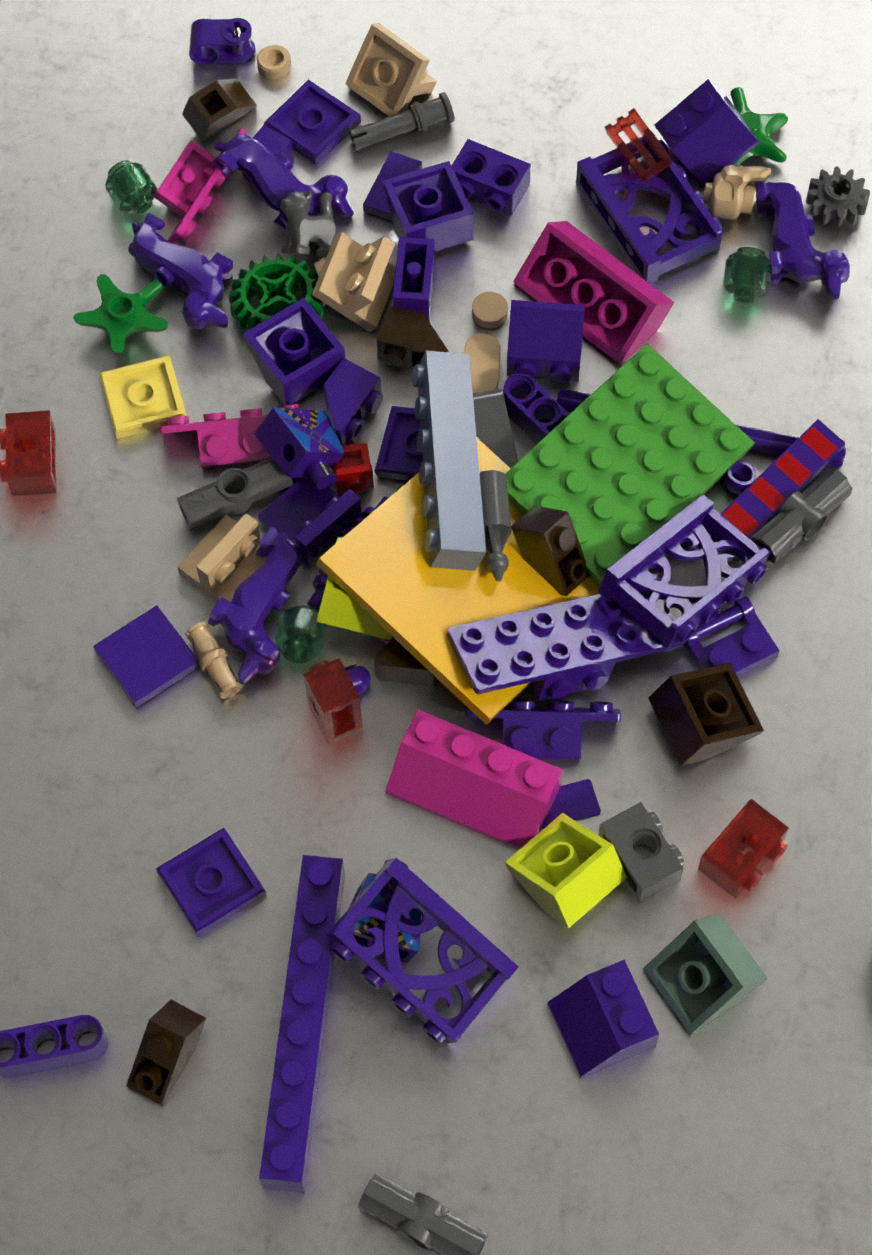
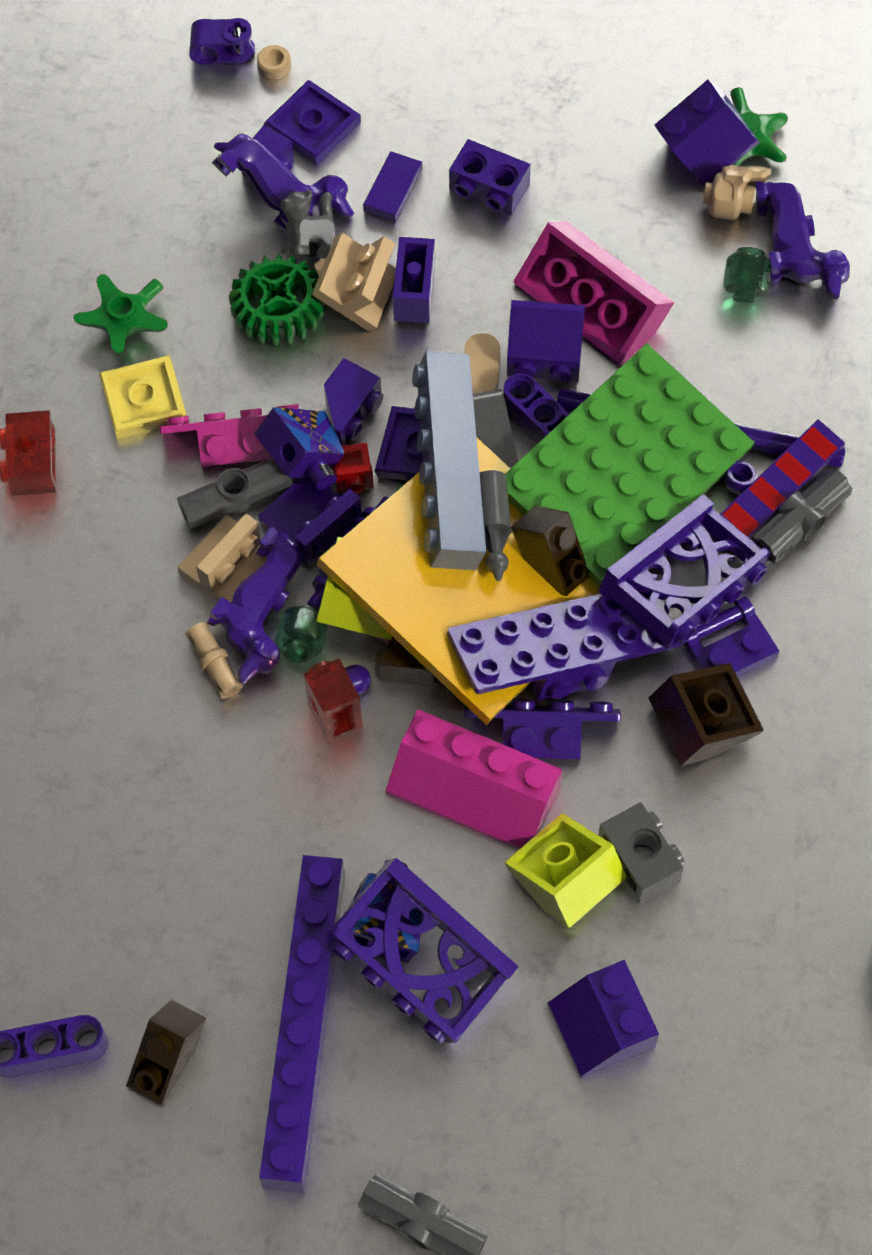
(130, 187): clear green head -> none
(146, 656): dark purple tile -> none
(184, 269): dark purple animal -> none
(188, 186): dark pink bracket -> none
(211, 881): dark purple tile -> none
(217, 107): dark brown slope -> none
(294, 351): dark purple slope -> none
(389, 71): tan bracket -> none
(406, 337): dark brown slope -> none
(417, 118): dark grey pin -> none
(430, 206): dark purple slope -> none
(489, 310): tan tile -> none
(574, 800): dark purple sticker -> none
(624, 124): clear red tile -> none
(669, 183): dark purple fence -> none
(704, 972): sand green slope -> none
(750, 828): clear red brick -> none
(837, 196): dark grey gear -> none

